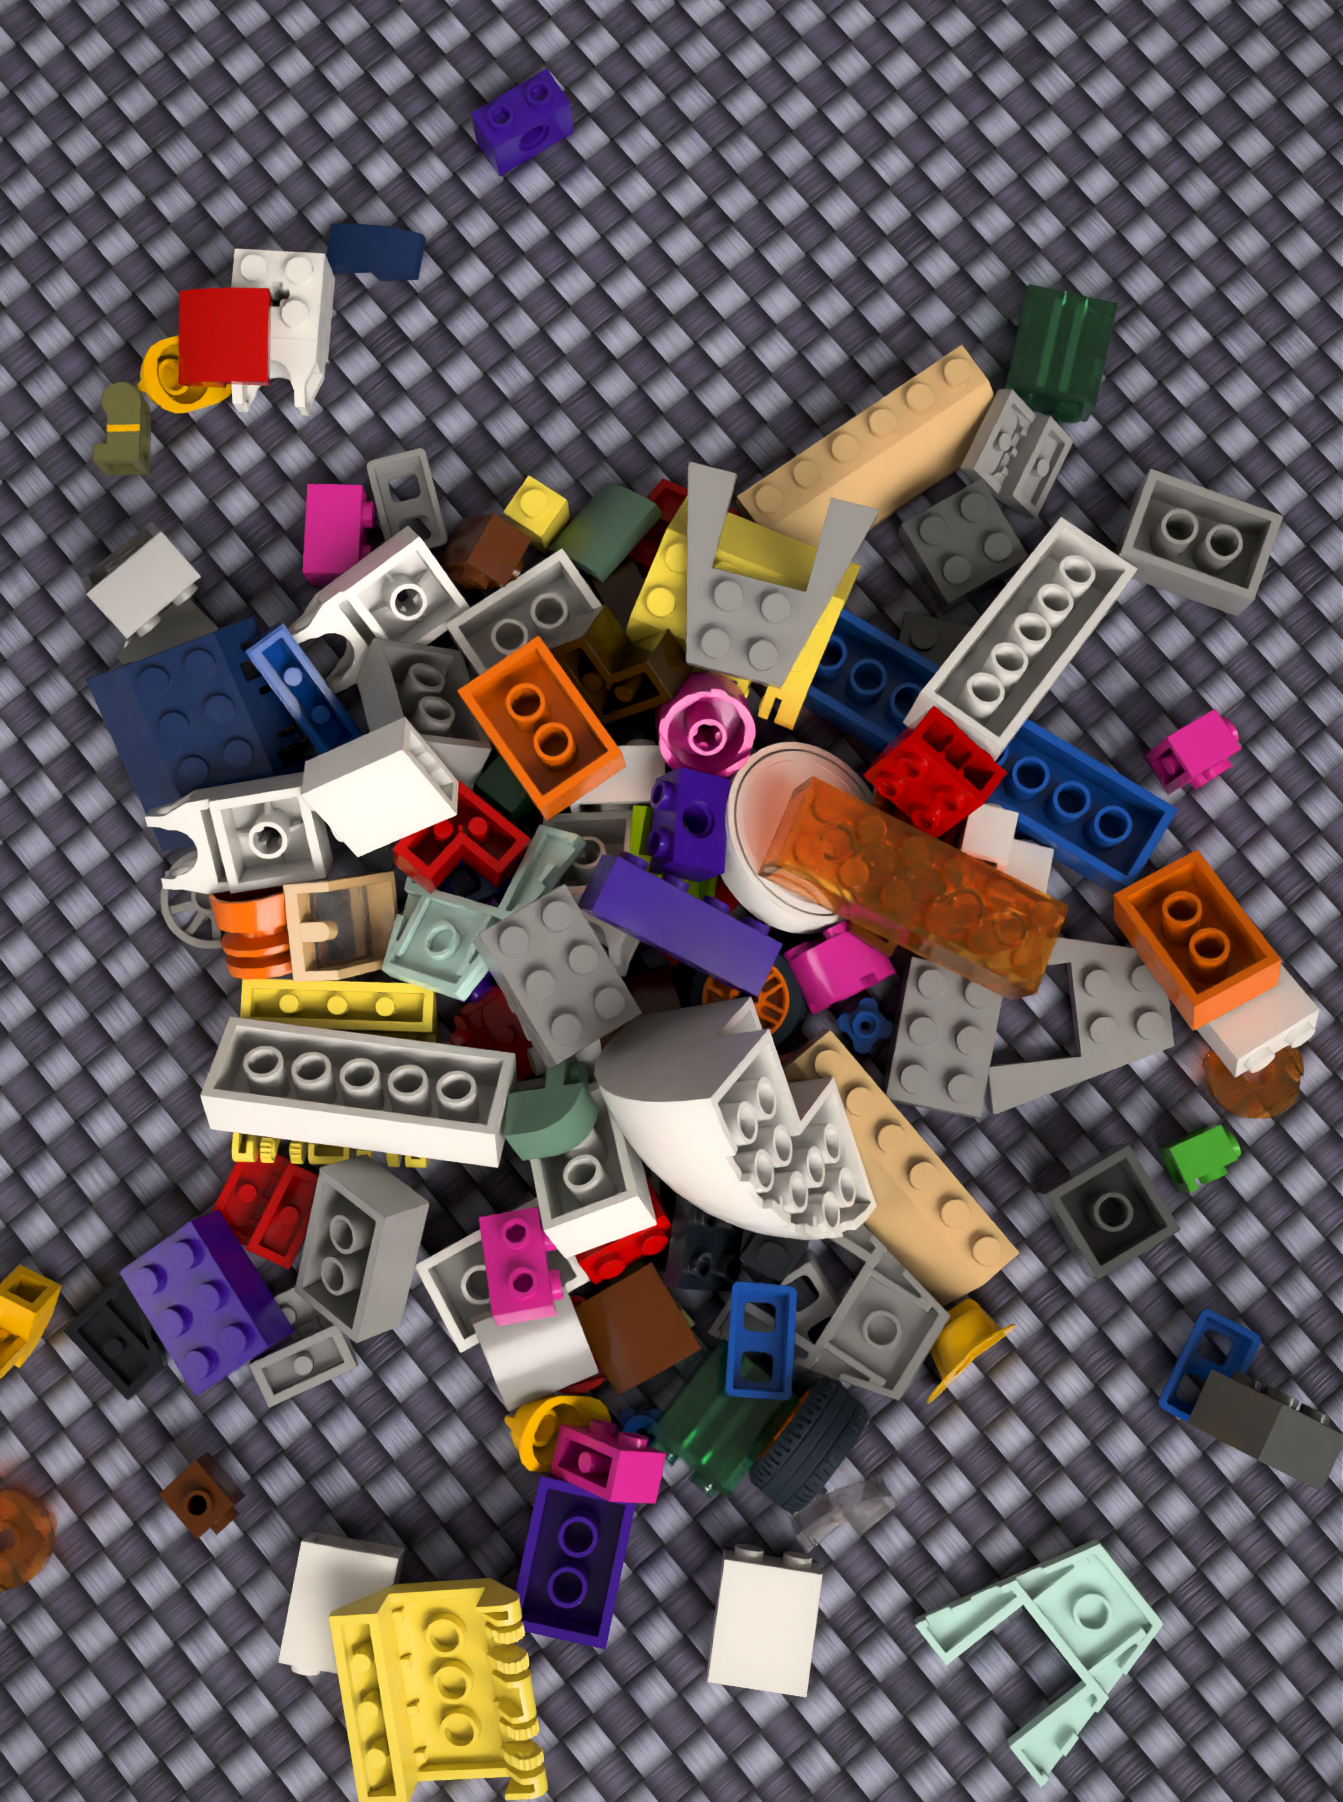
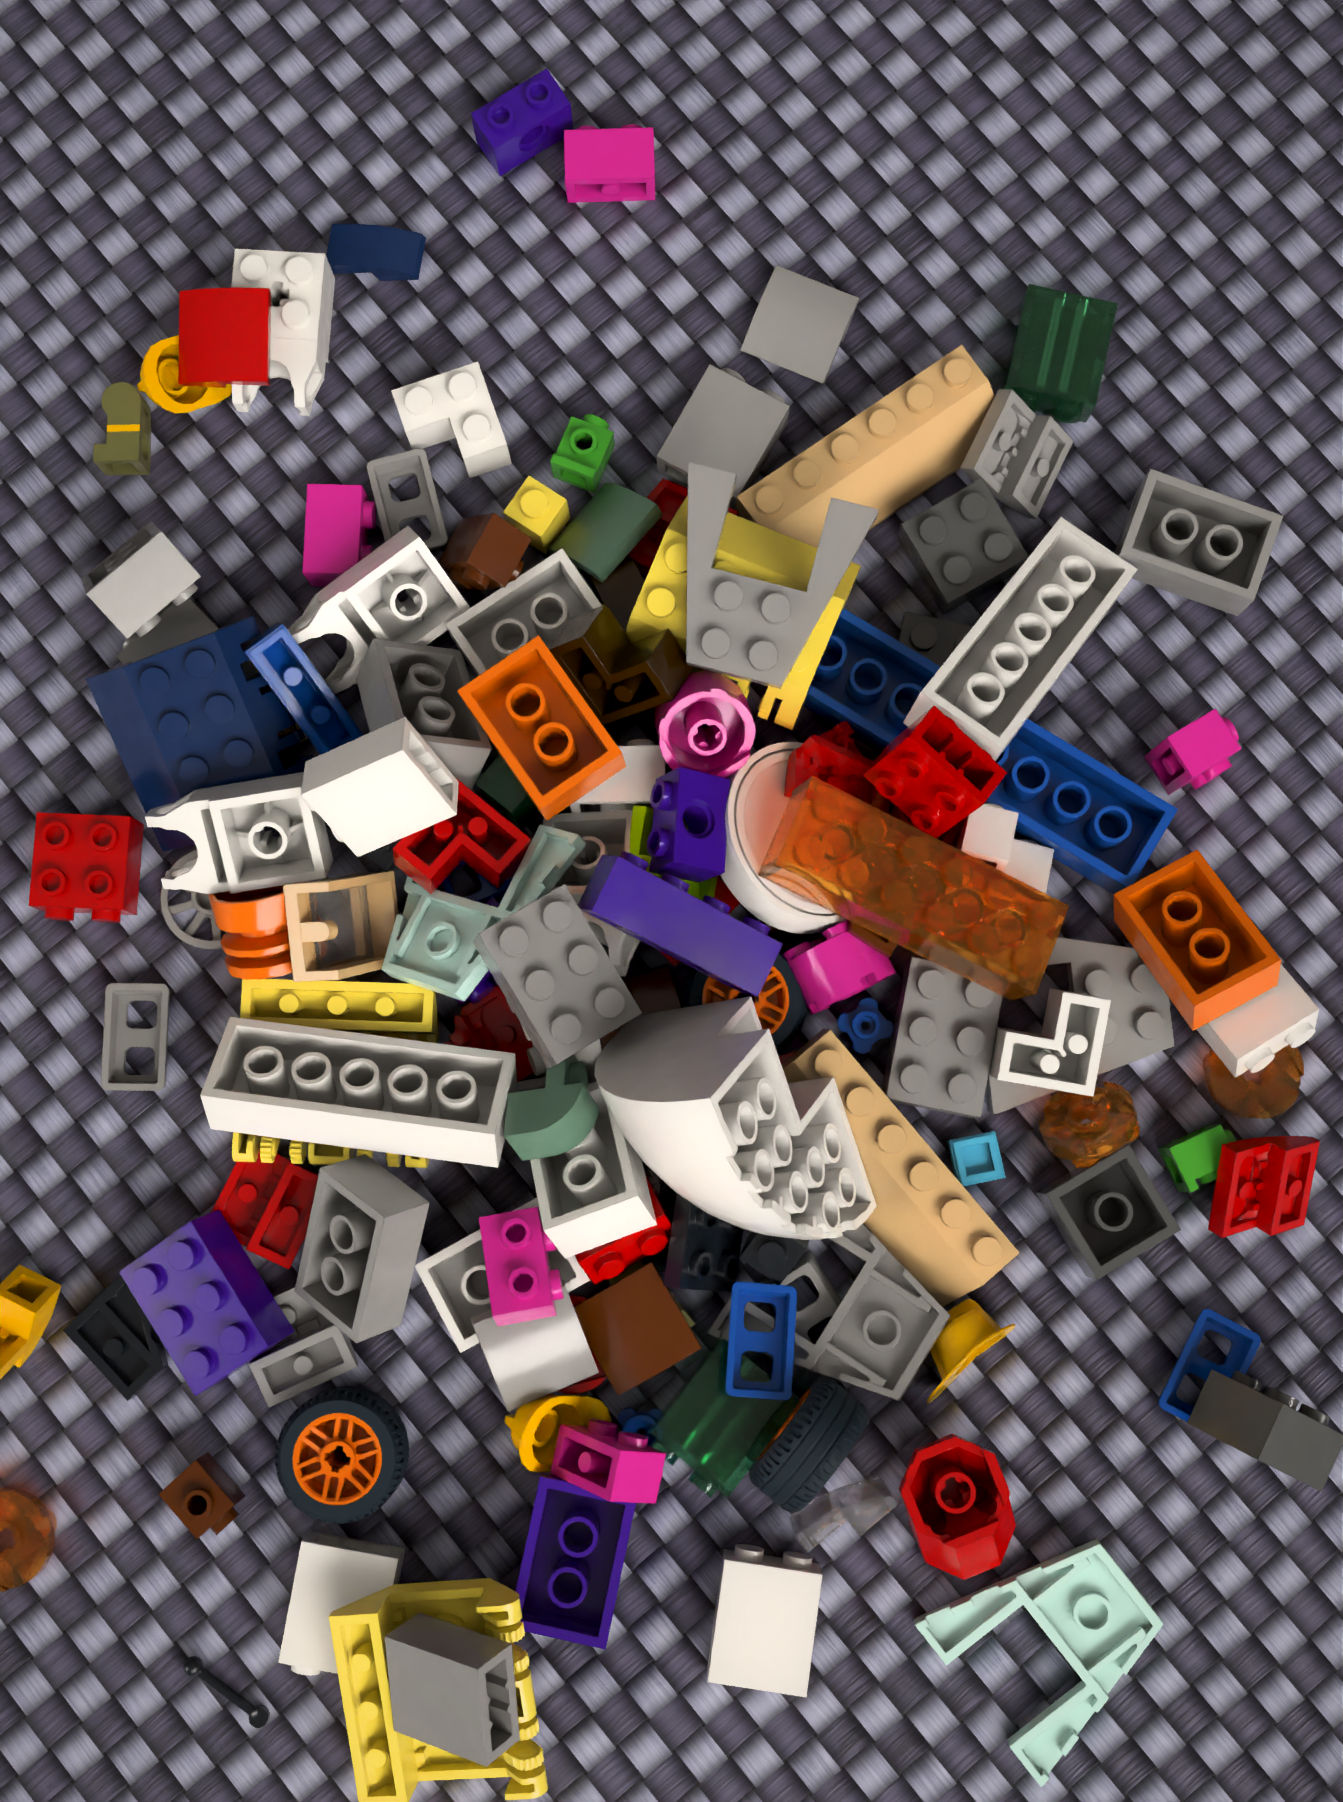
(86, 866): none -> red brick
(120, 1037): none -> light grey piece
(257, 1714): none -> black hinge
(317, 1475): none -> wheel
(452, 1688): none -> light grey brick
(458, 408): none -> white brick
(586, 466): none -> bright green brick
(609, 164): none -> dark pink brick
(724, 428): none -> light grey brick
(799, 324): none -> light grey slope
(833, 760): none -> red slope
(958, 1506): none -> red brick
(976, 1158): none -> medium azure tile
(1065, 1052): none -> white brick
(1111, 1124): none -> clear orange plate
(1263, 1184): none -> red slope

